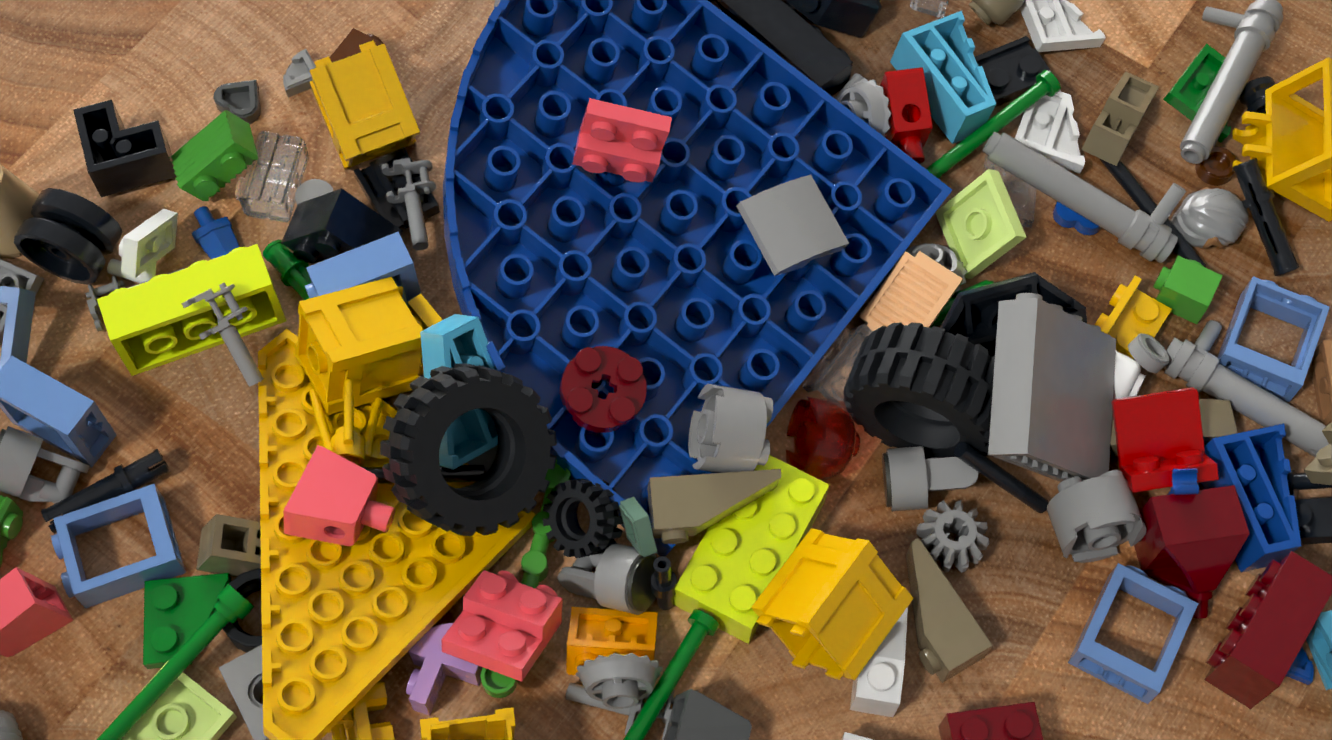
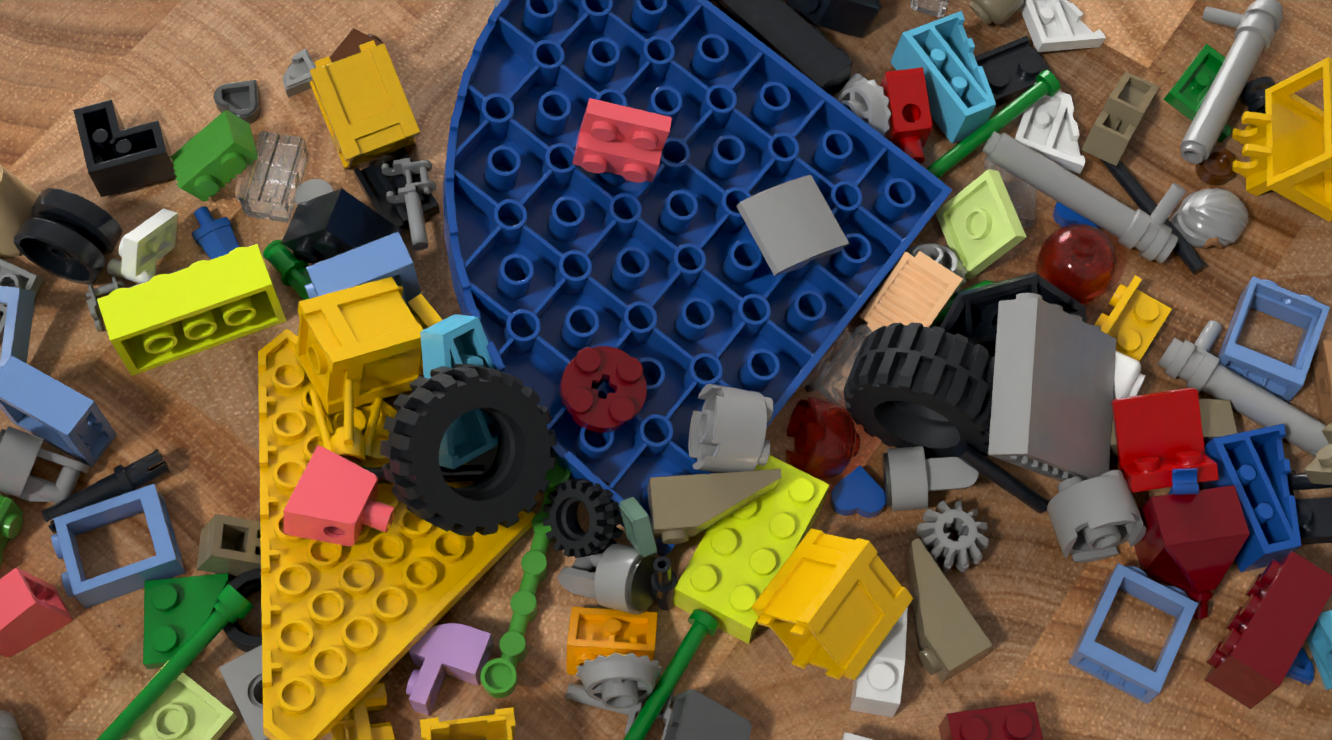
(229, 332): light grey piece -> none
(504, 624): coral plate -> none
(858, 494): none -> blue tile
(1078, 261): none -> clear red cylinder
(1148, 353): light grey tile -> none
(1187, 288): bright green brick -> none
(1265, 216): black pin -> none

